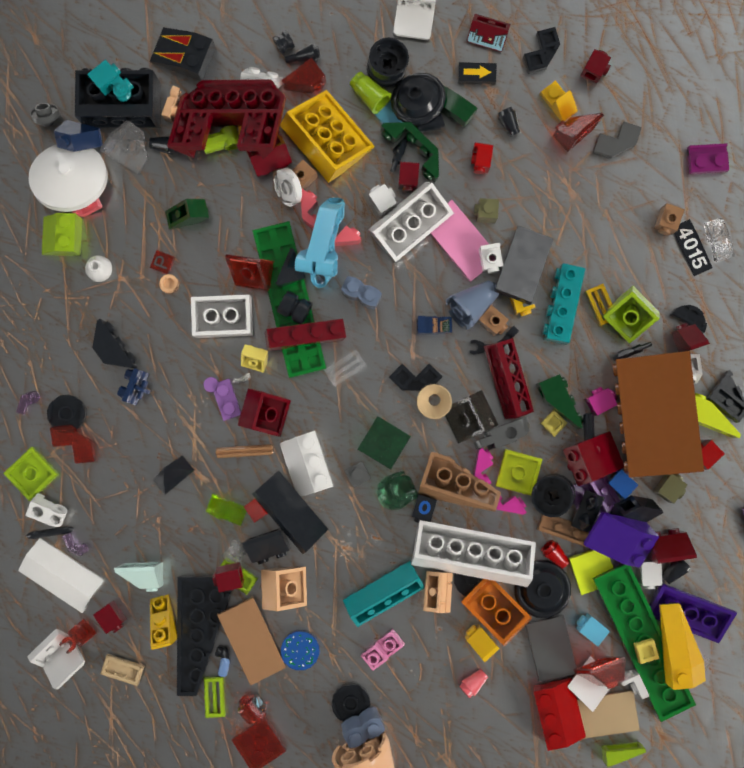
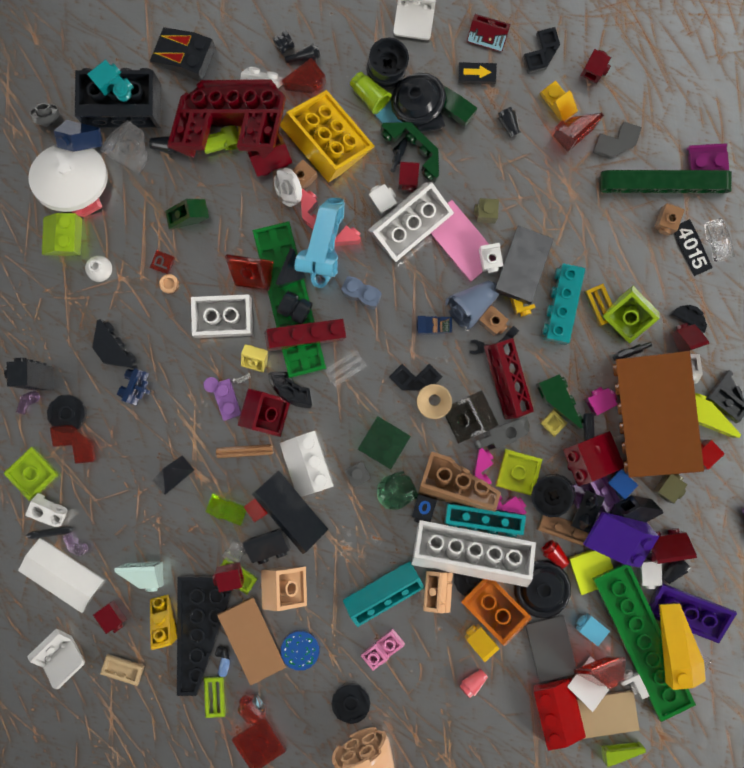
(29, 375): none -> black brick
(78, 635): clear red plate -> none
(171, 104): light nougat plate -> none
(289, 390): none -> black tile
(362, 727): sand blue brick -> none
(482, 157): red brick -> none
(491, 521): none -> teal brick
(646, 651): light yellow tile -> none
(666, 181): none -> dark green beam

